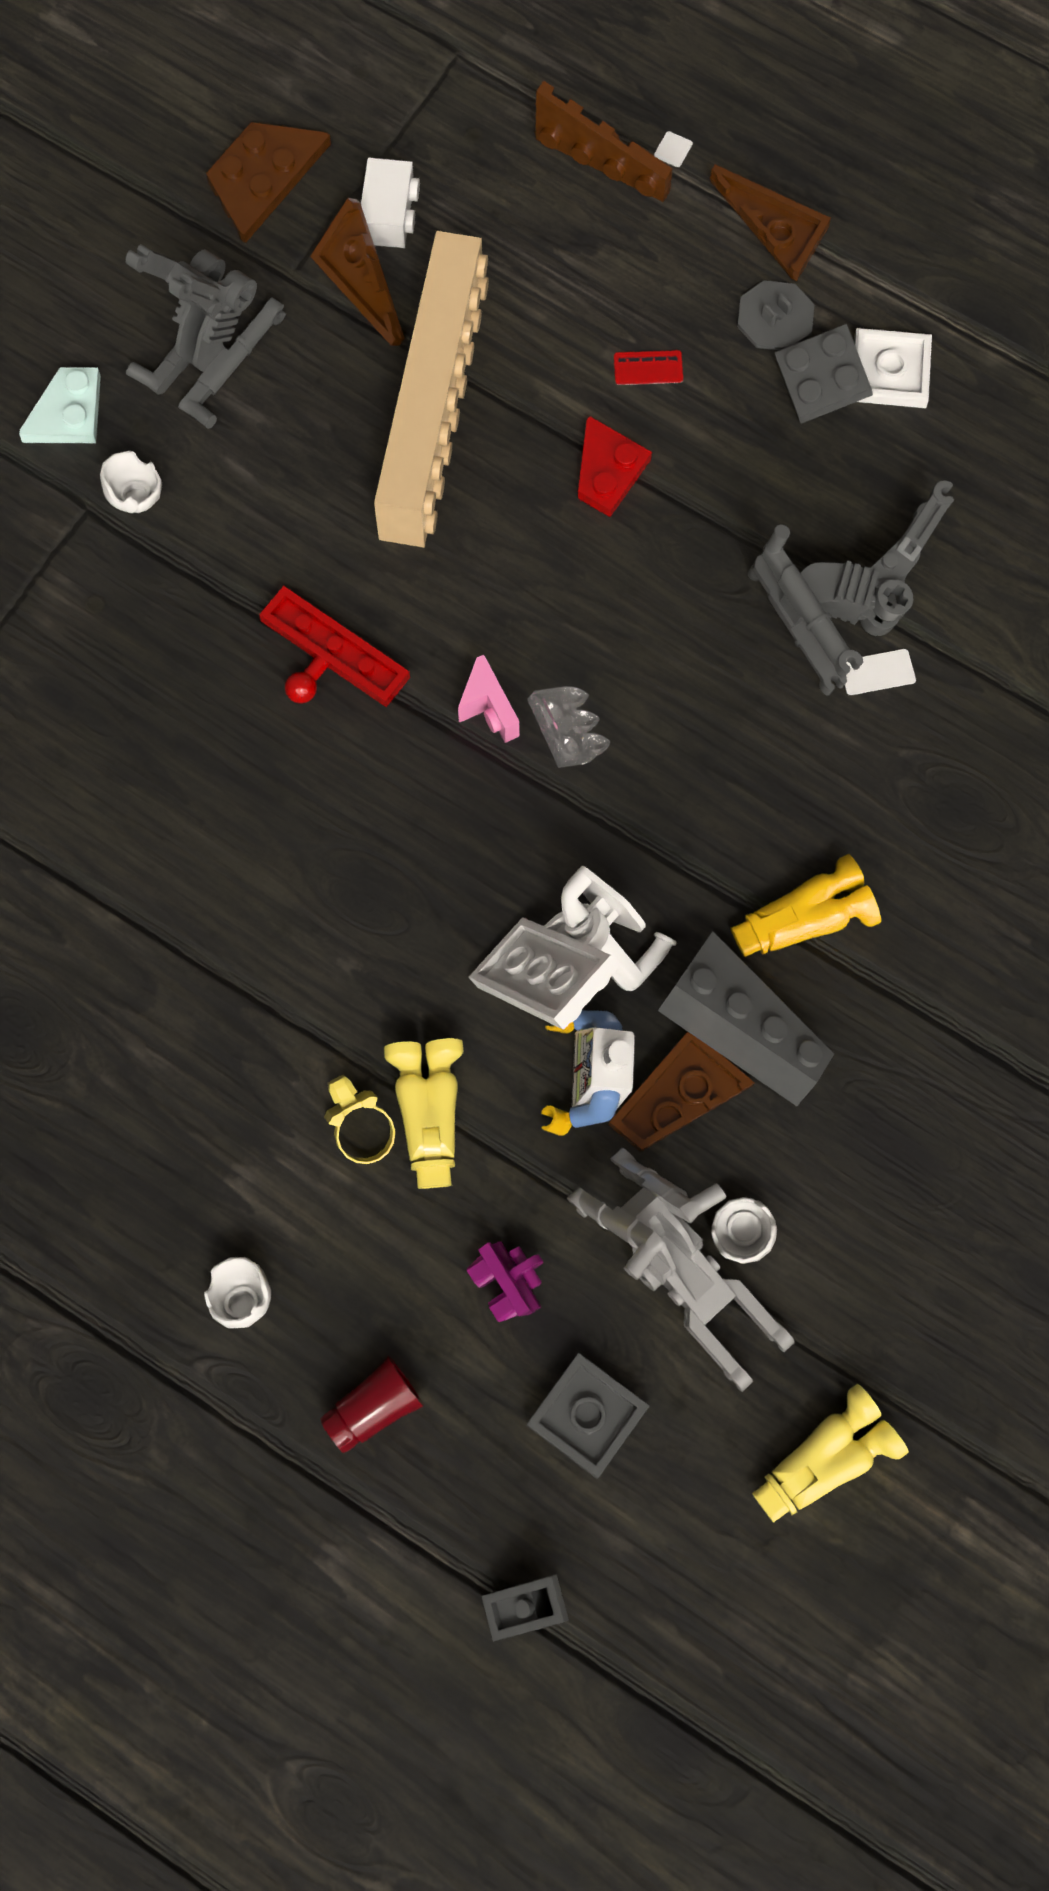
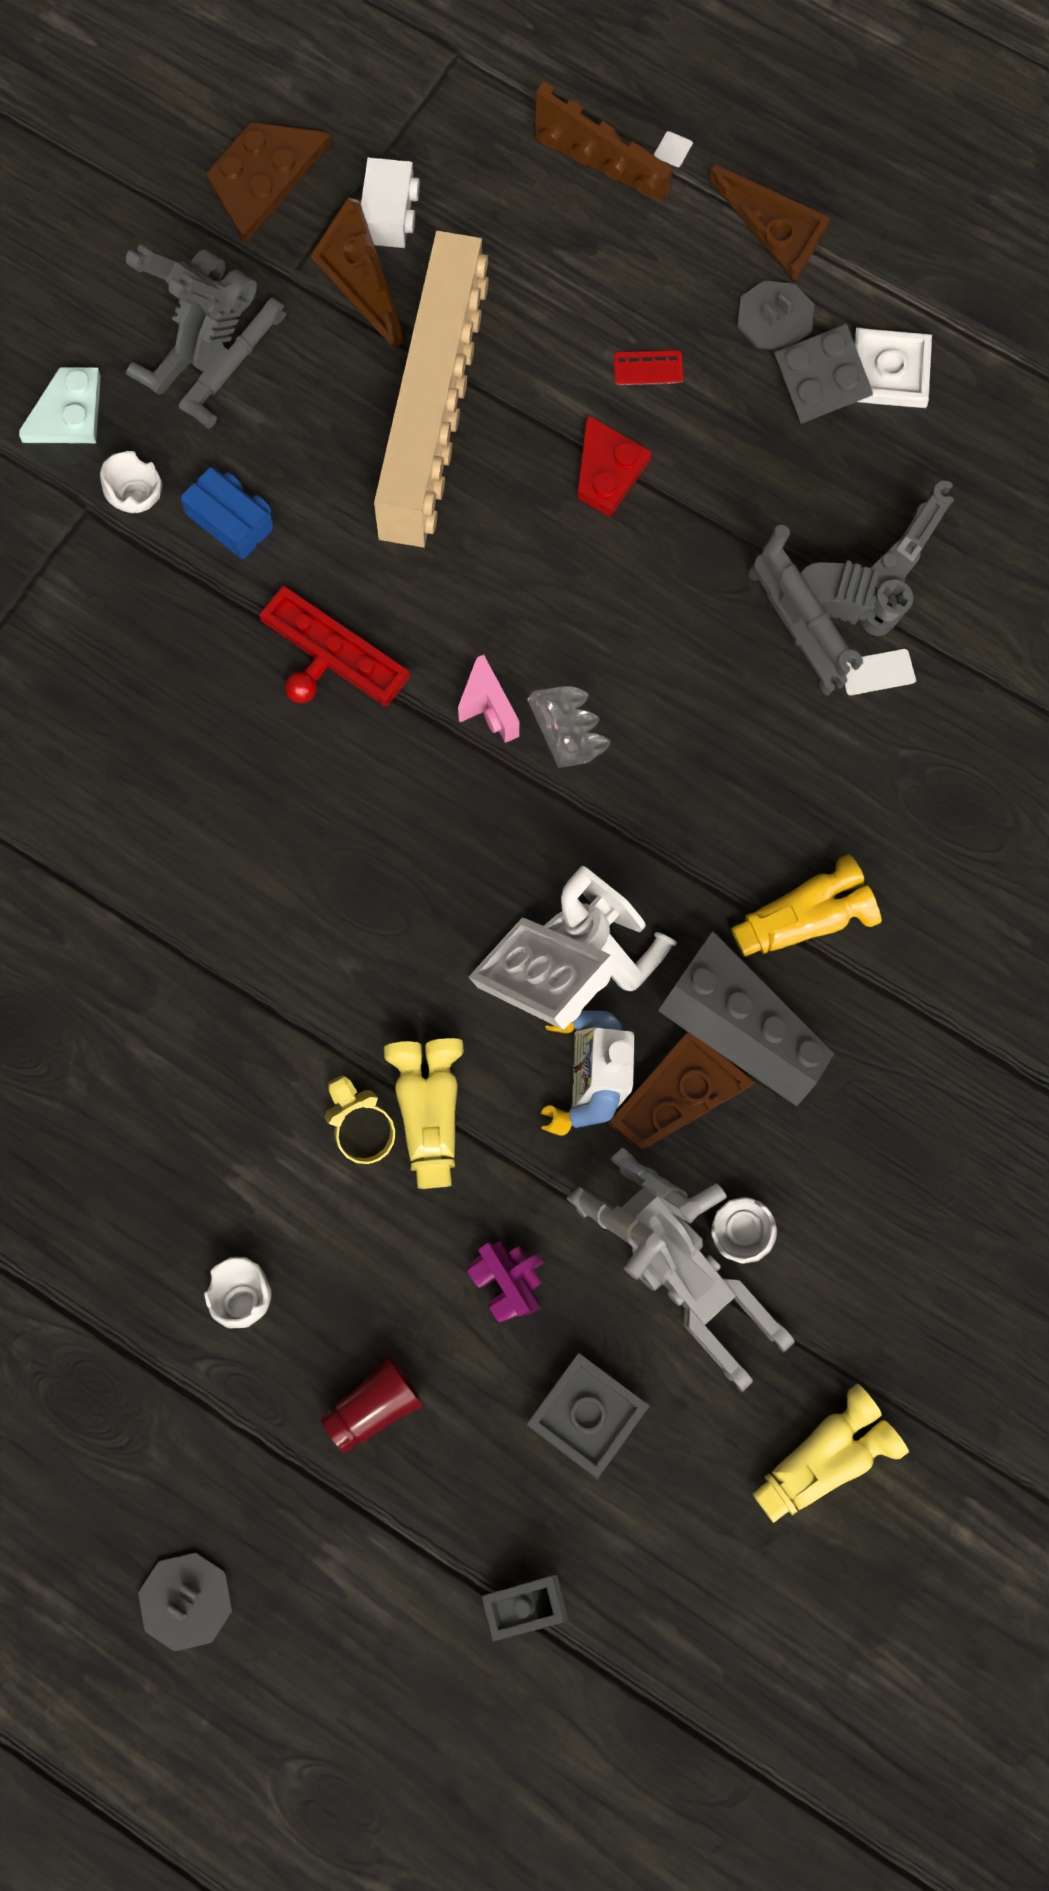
(185, 1602): none -> dark grey piece
(228, 512): none -> blue brick

